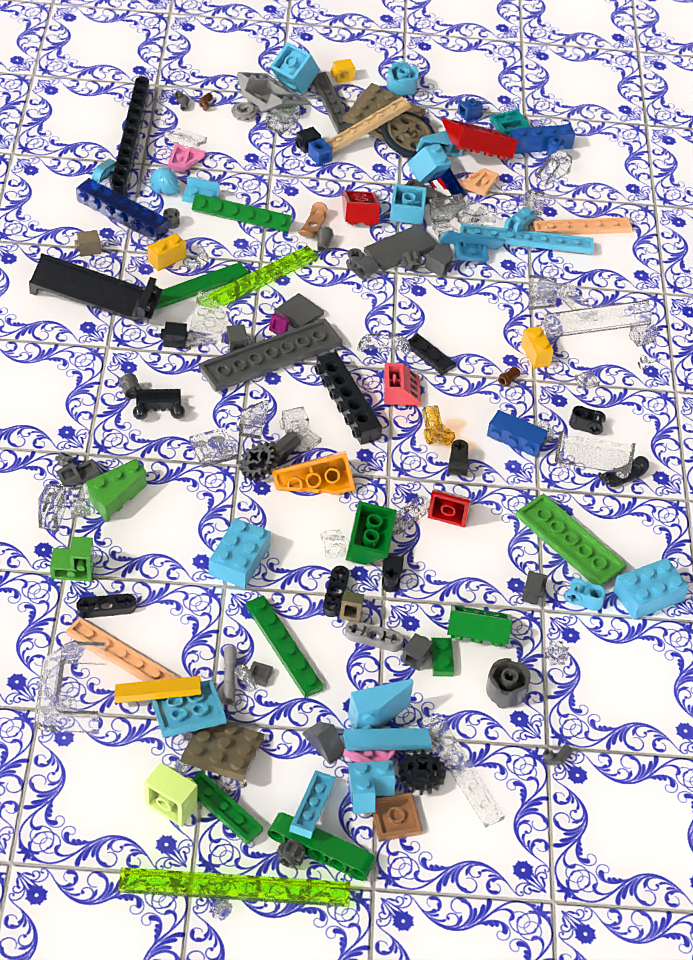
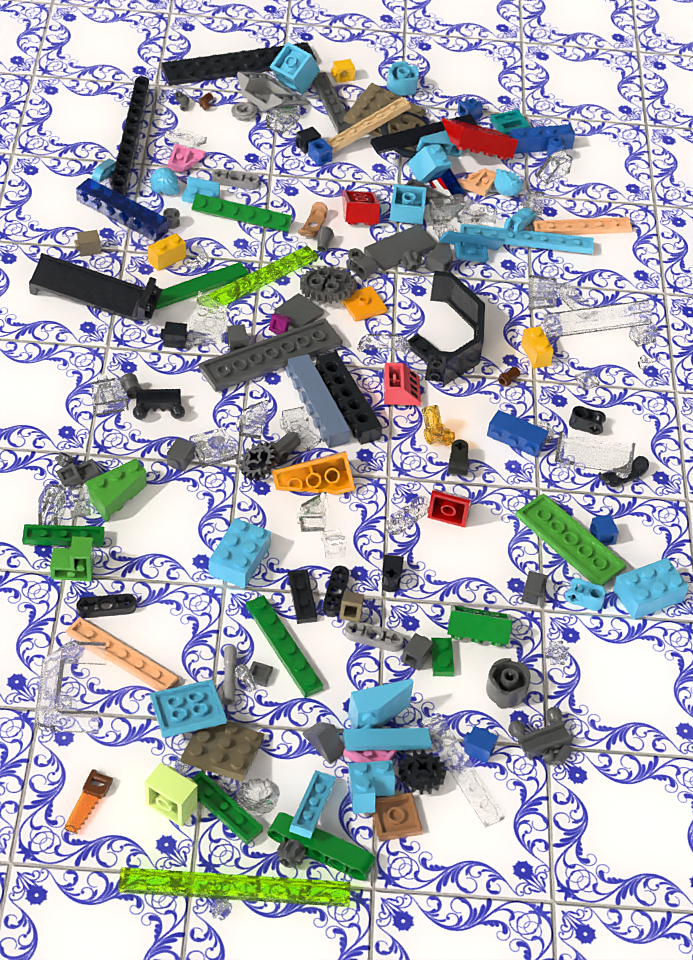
(60, 534): none -> green plate
(88, 800): none -> clear orange piece
(108, 396): none -> clear torso
(157, 689): yellow tile -> none
(180, 454): none -> dark grey brick
(224, 65): none -> black plate
(225, 178): none -> light grey beam
(258, 796): none -> clear hair
(302, 596): none -> black tile
(313, 514): none -> clear slope
(318, 401): none -> sand blue brick
(327, 284): none -> dark grey gear
(364, 304): none -> light orange plate
(370, 533): green slope -> none
(412, 136): none -> black tile
(445, 365): none -> black panel
(480, 744): none -> blue brick
(507, 182): none -> medium azure hair
(543, 739): none -> dark grey gear
(604, 529): none -> blue brick

